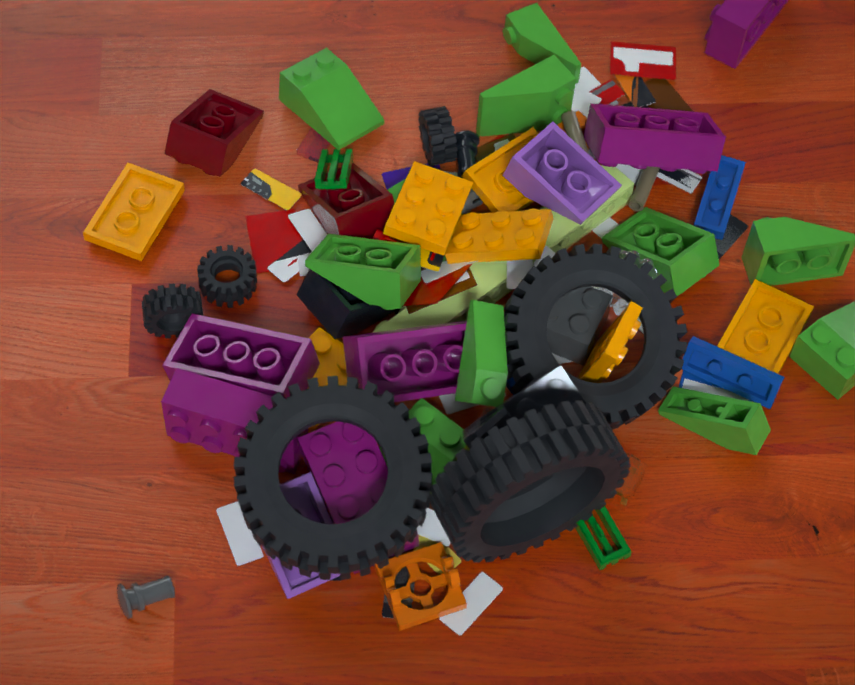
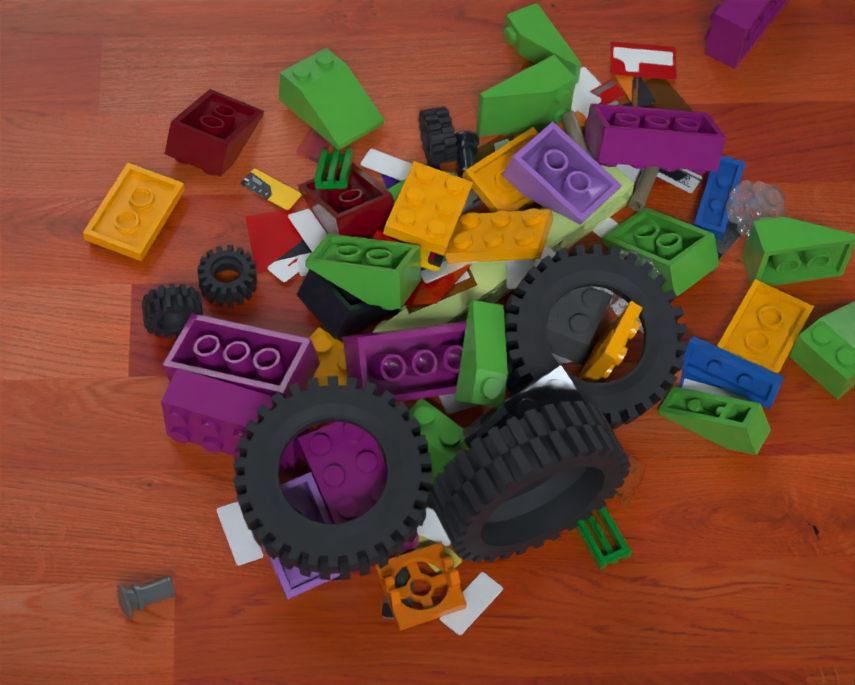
(386, 164): none -> white sticker
(752, 202): none -> clear plant

